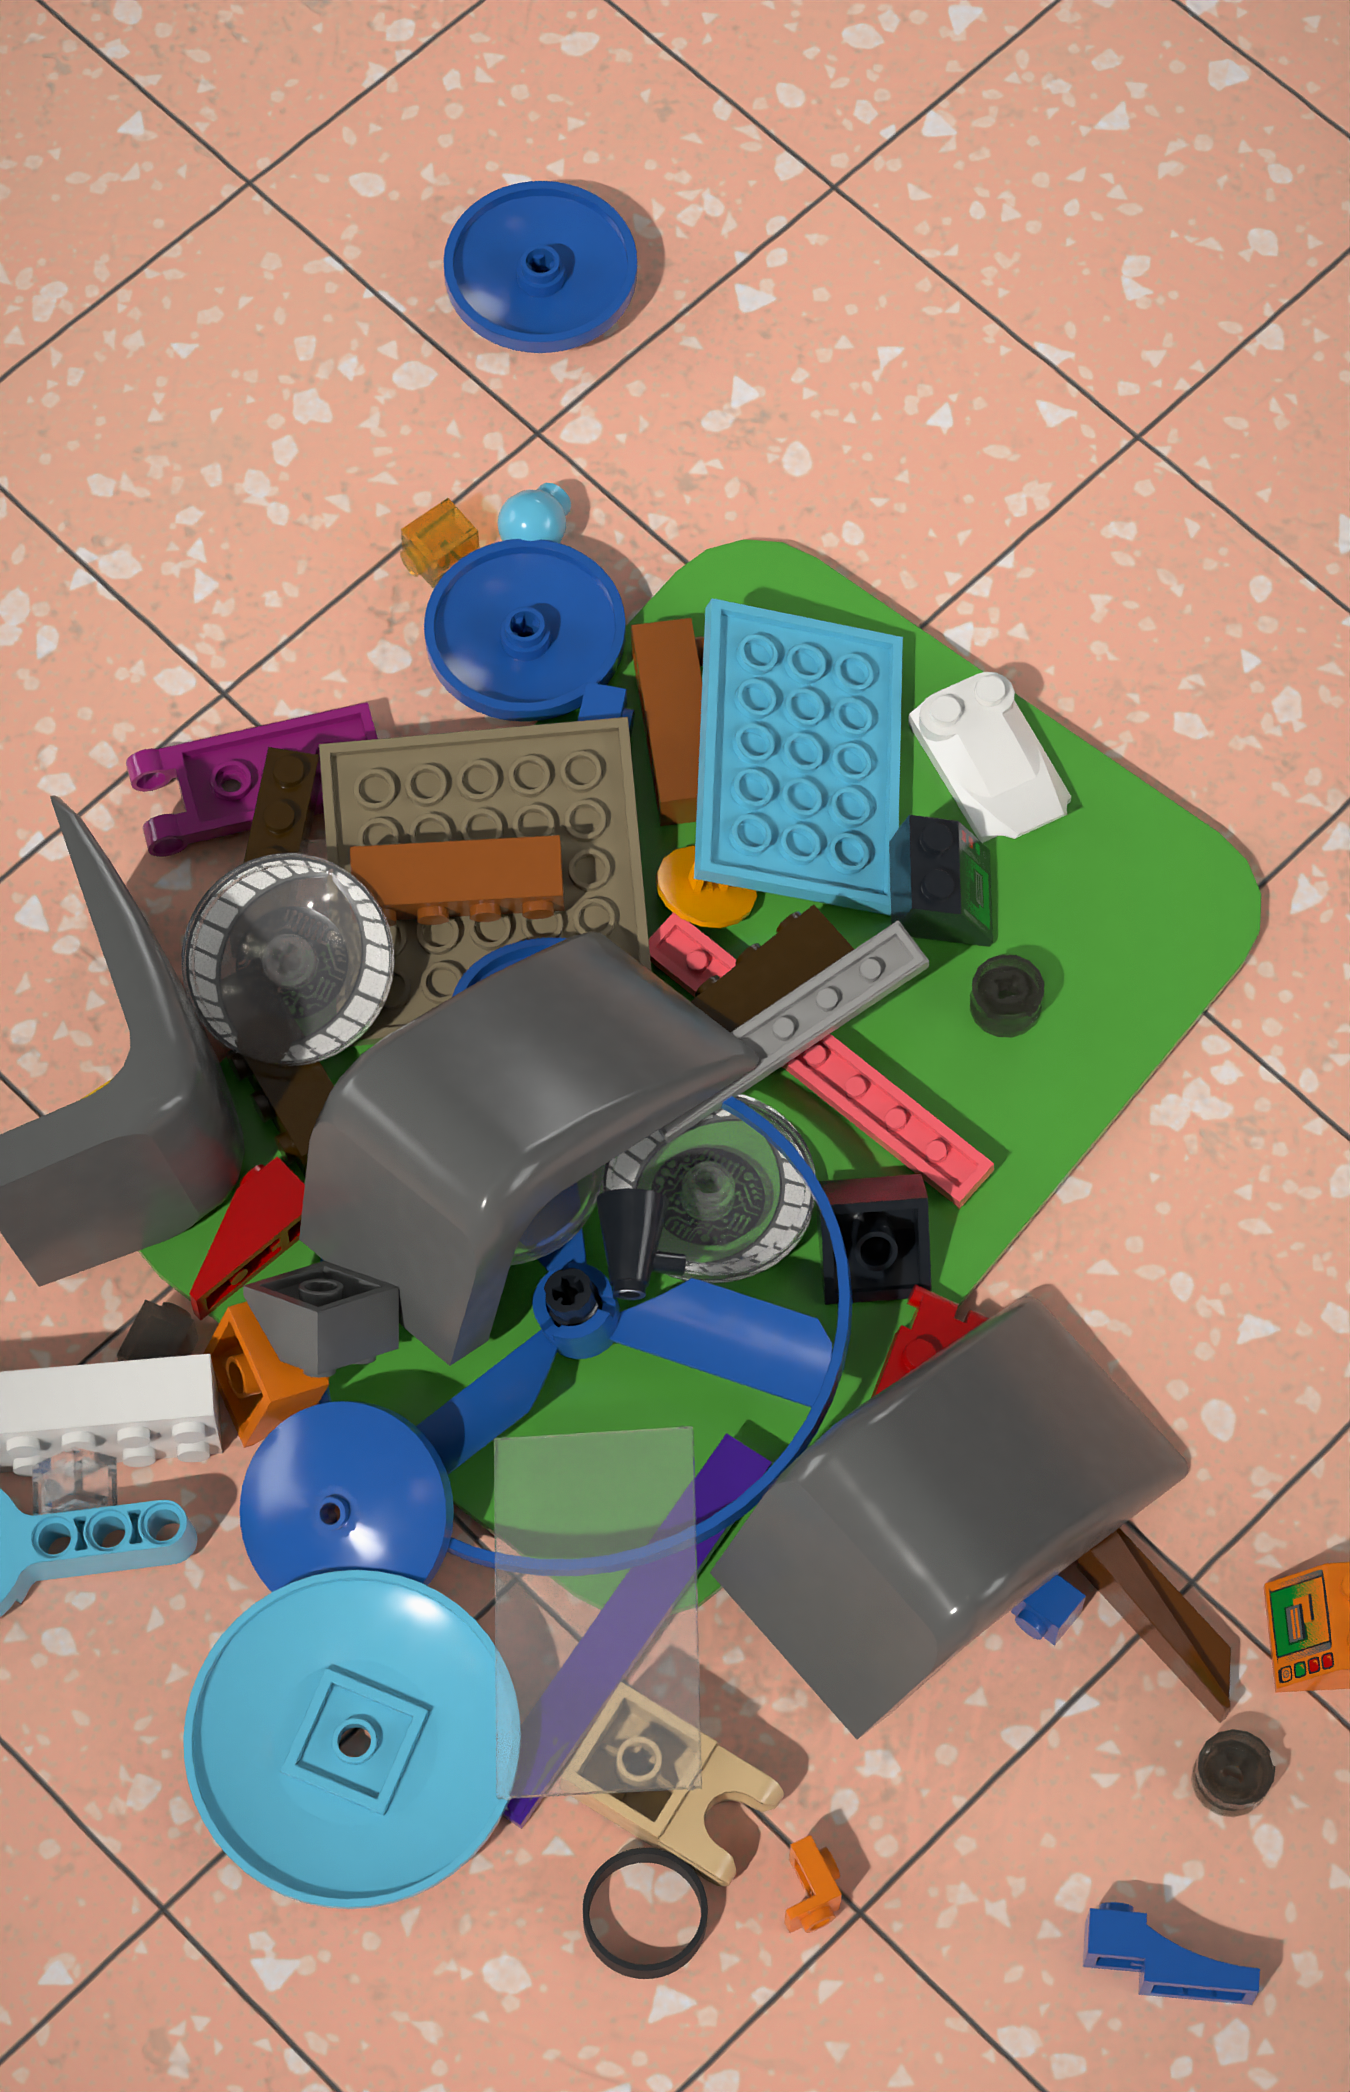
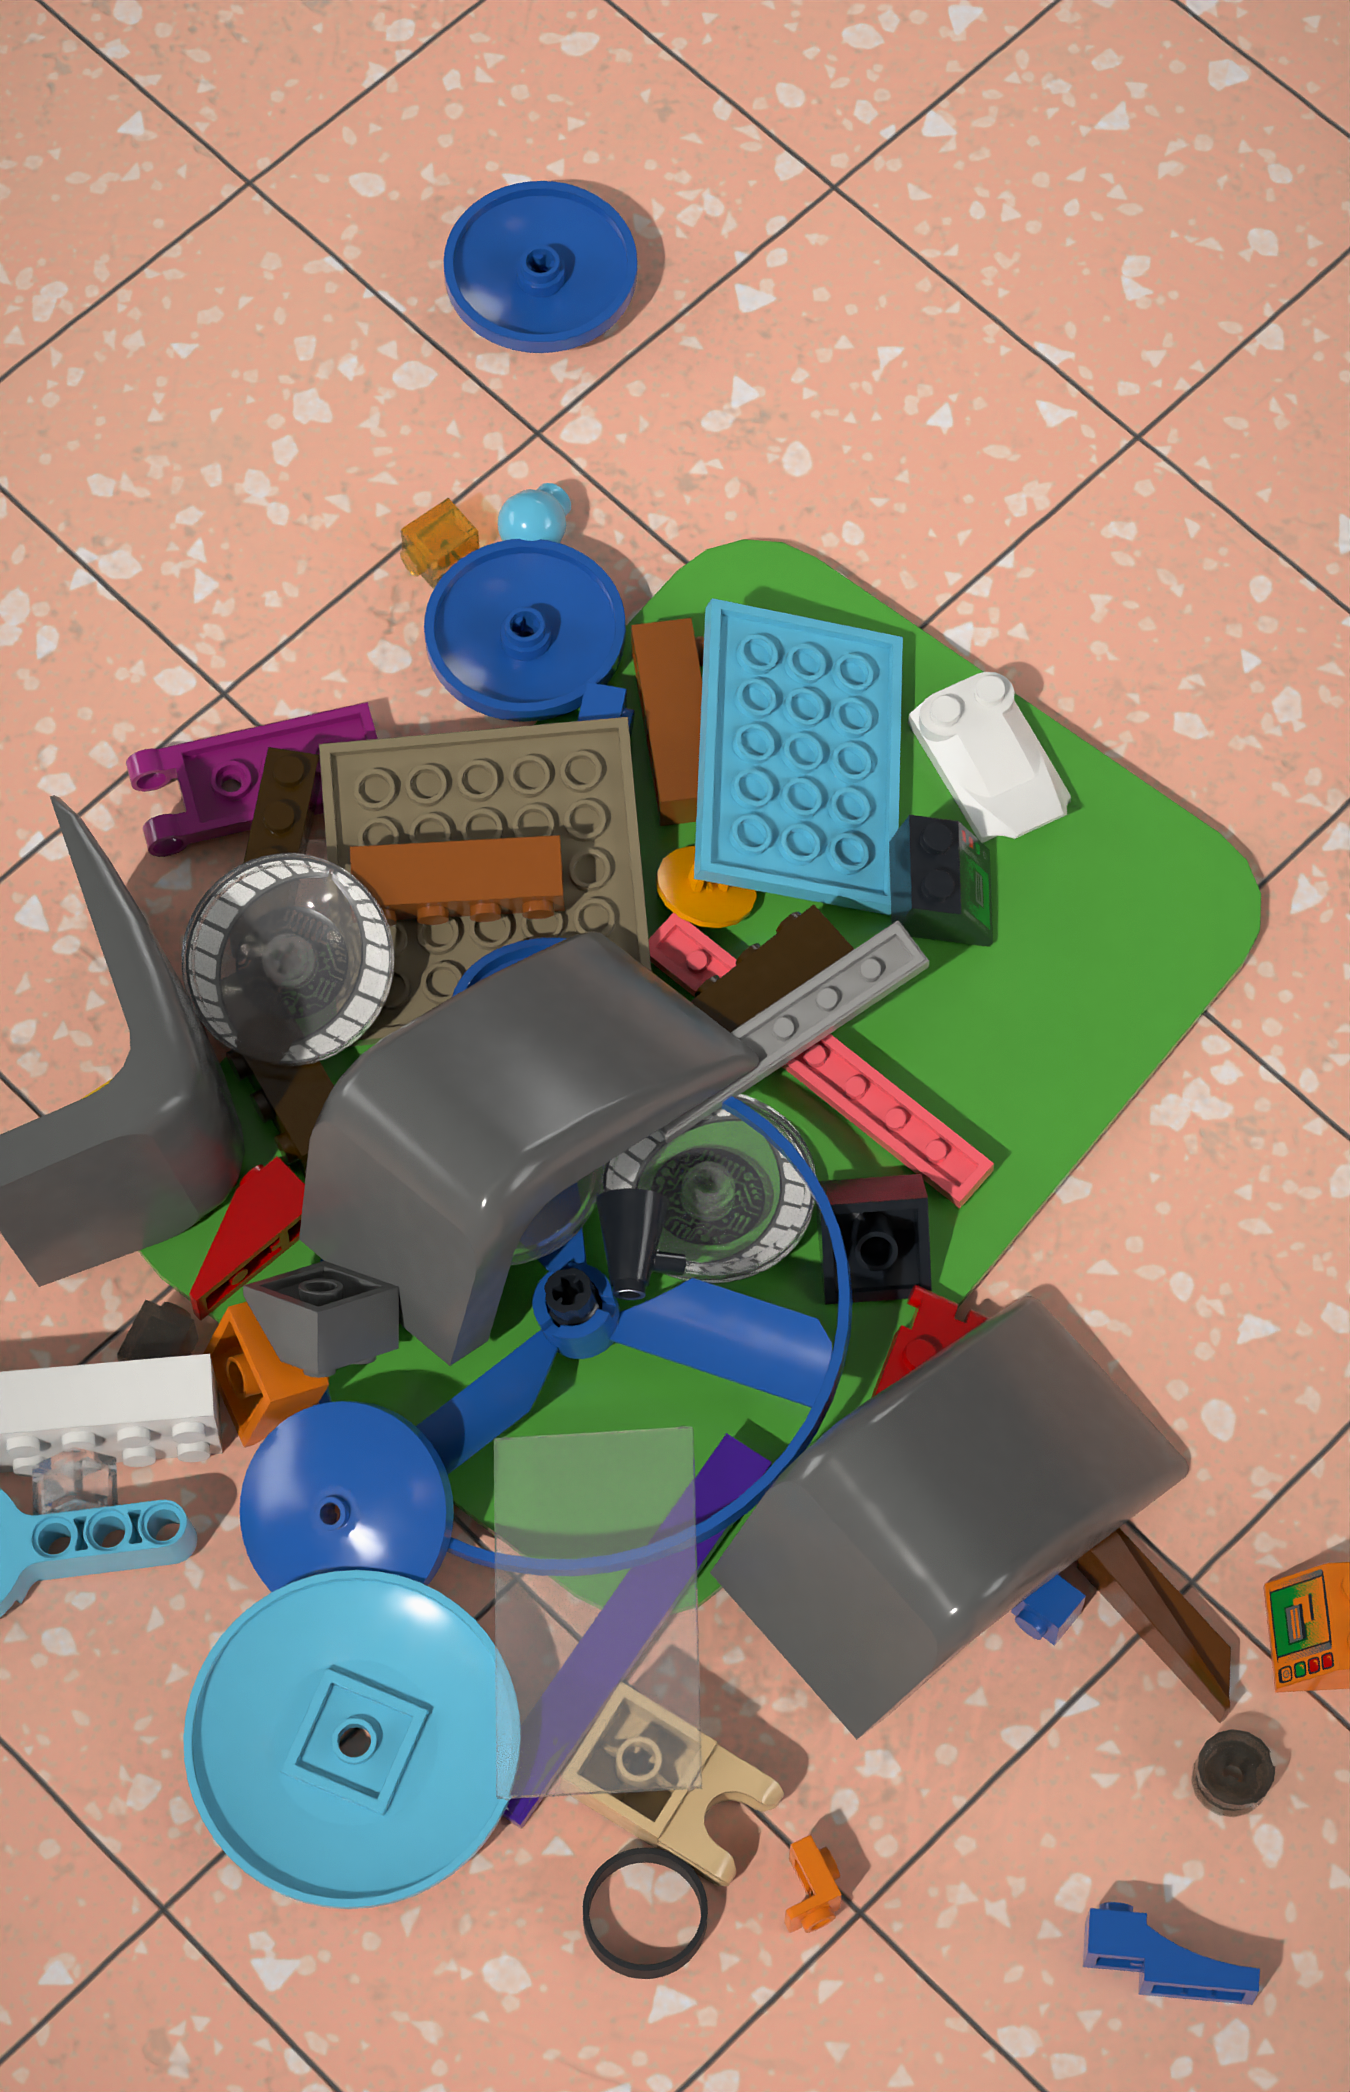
(1006, 996): clear smoke wheel -> none

